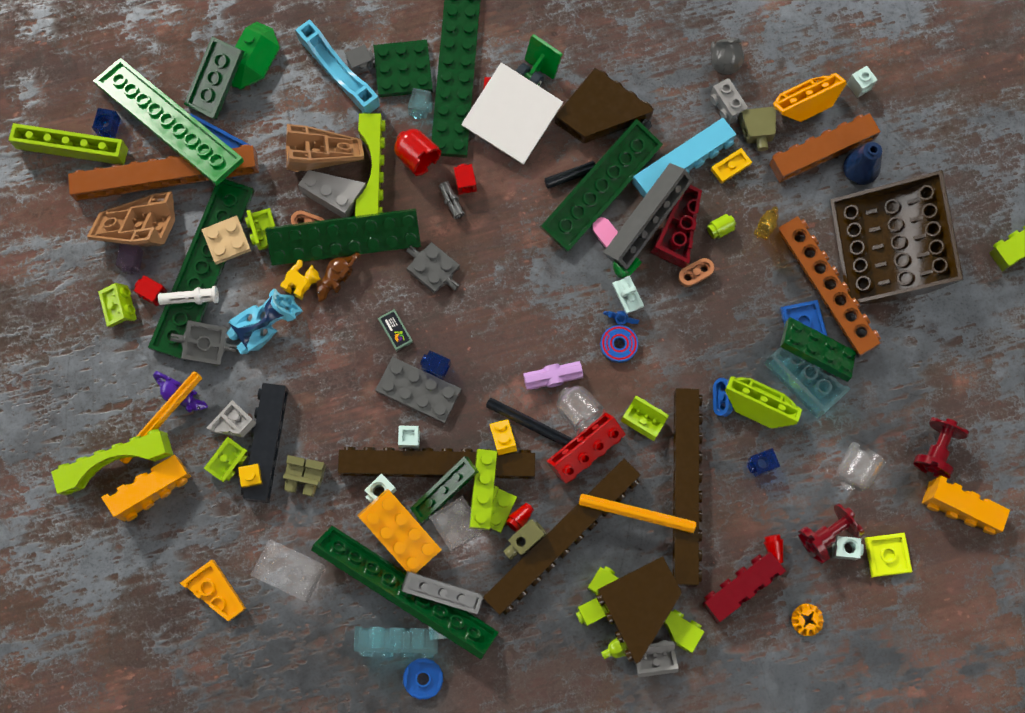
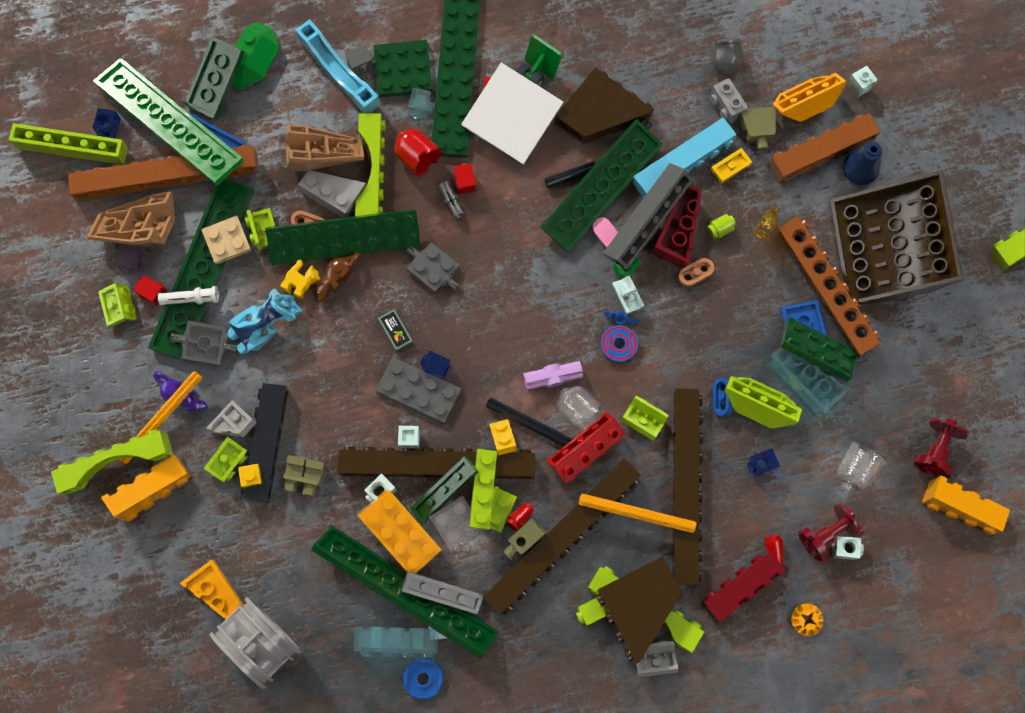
(254, 642): none -> light grey wheel
(288, 570): clear brick -> none
(614, 649): lime plant -> none
(888, 555): neon yellow tile -> none

